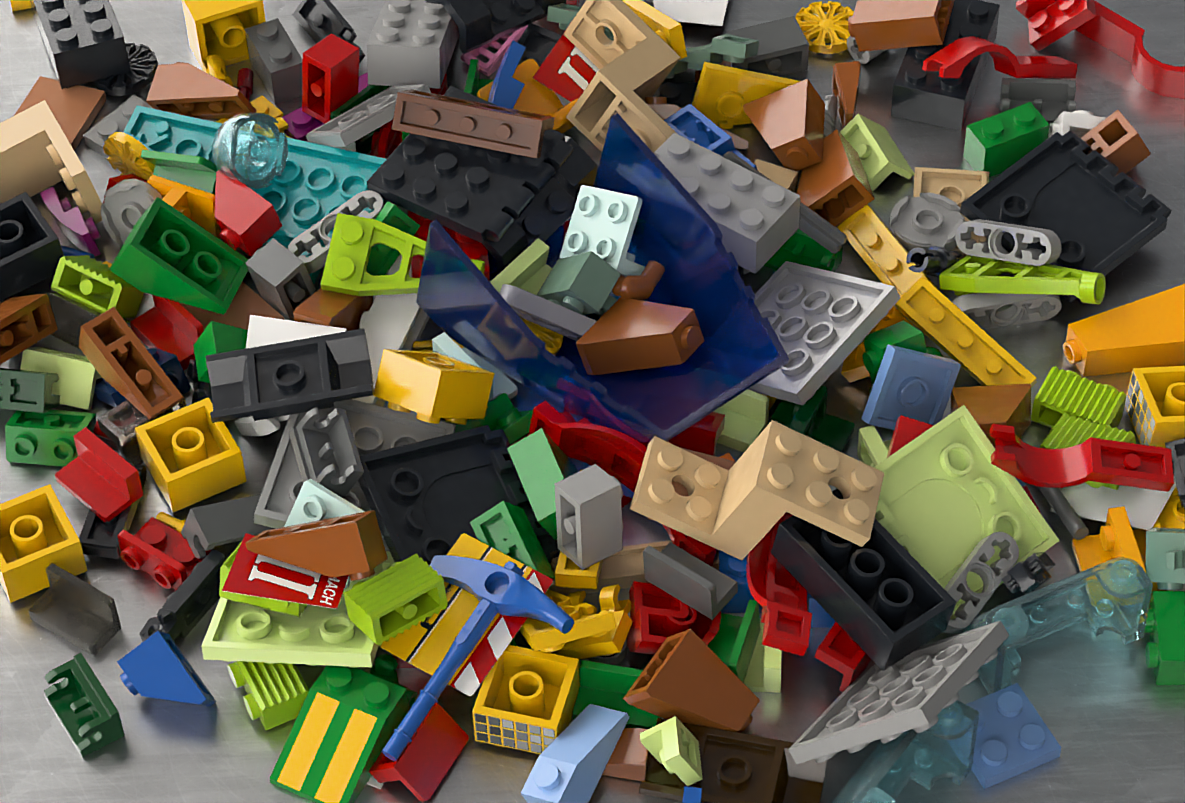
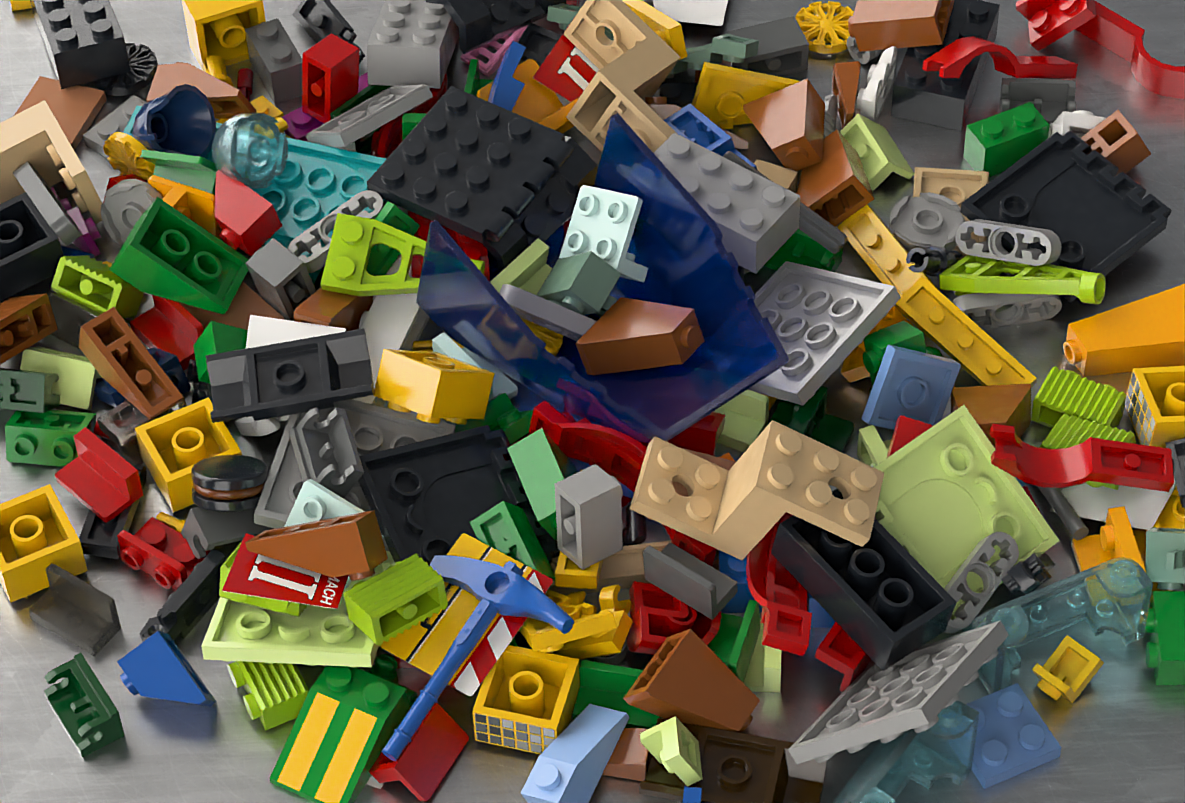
(47, 203): none -> beam
(177, 123): none -> dark blue helmet
(228, 482): none -> black head
(471, 123): reddish brown fence -> none
(635, 529): none -> black arm
(639, 286): dark orange arm -> none
(879, 84): none -> white plate
(1067, 670): none -> yellow bracket

